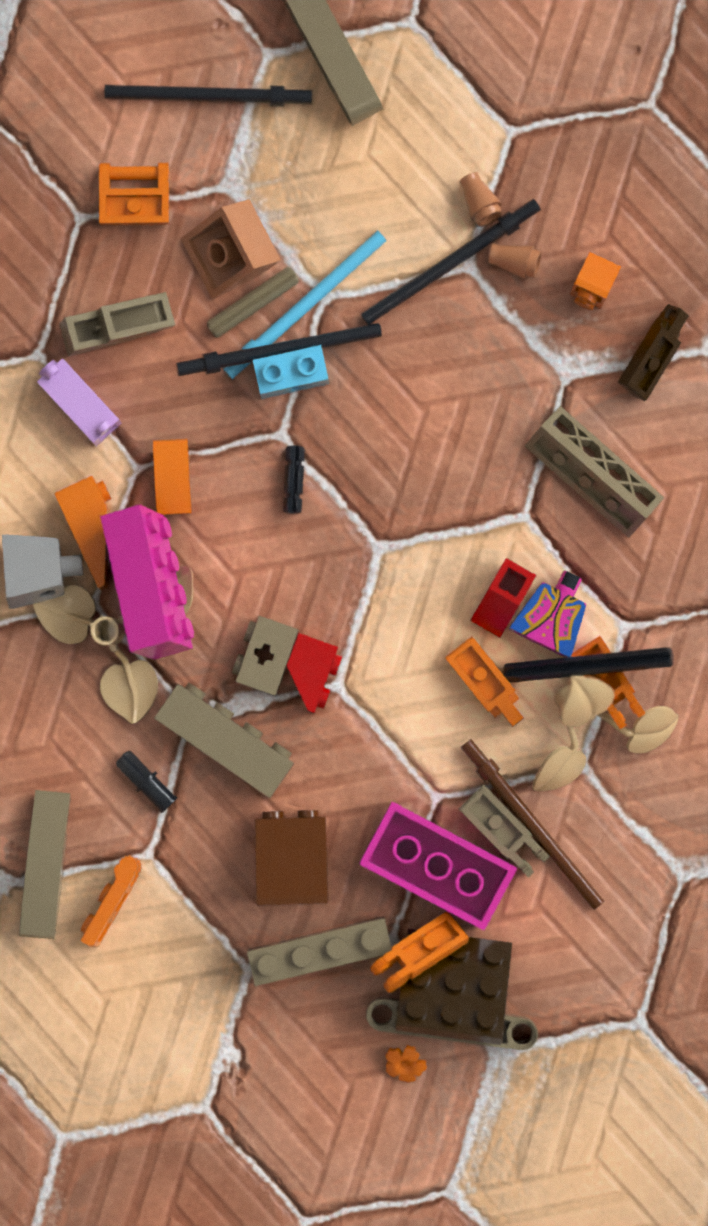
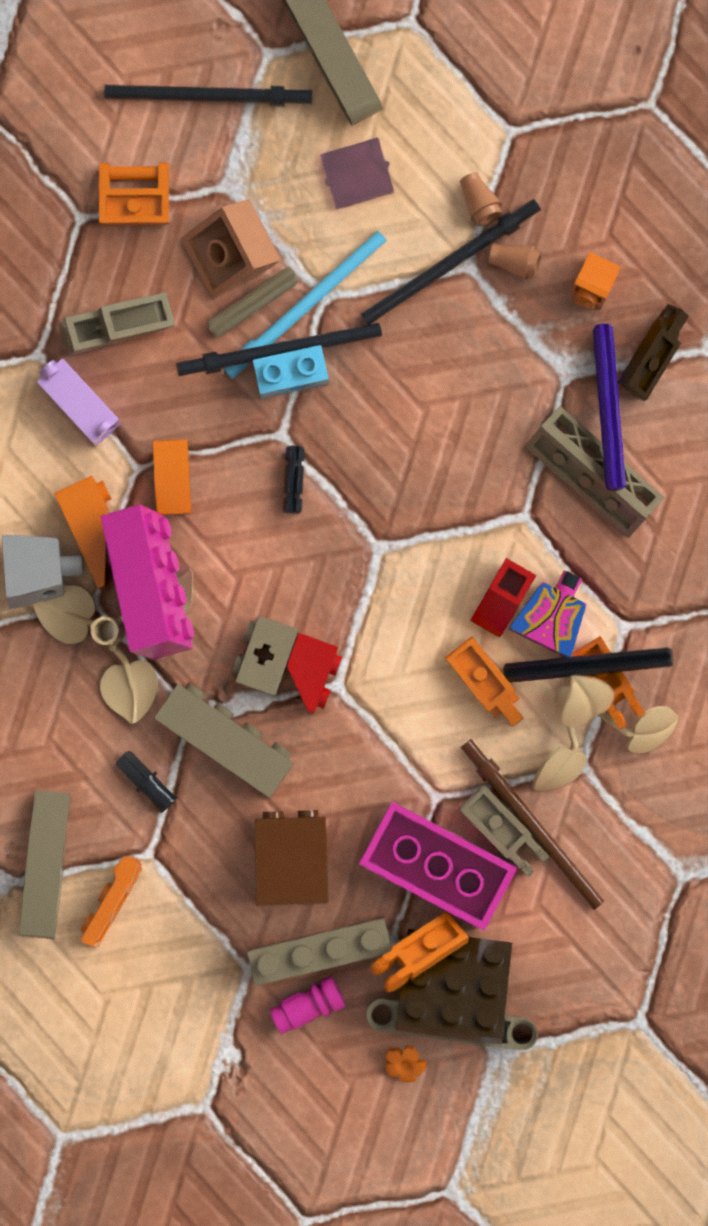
(307, 1006): none -> dark pink axle
(357, 173): none -> piece
(609, 407): none -> dark purple axle

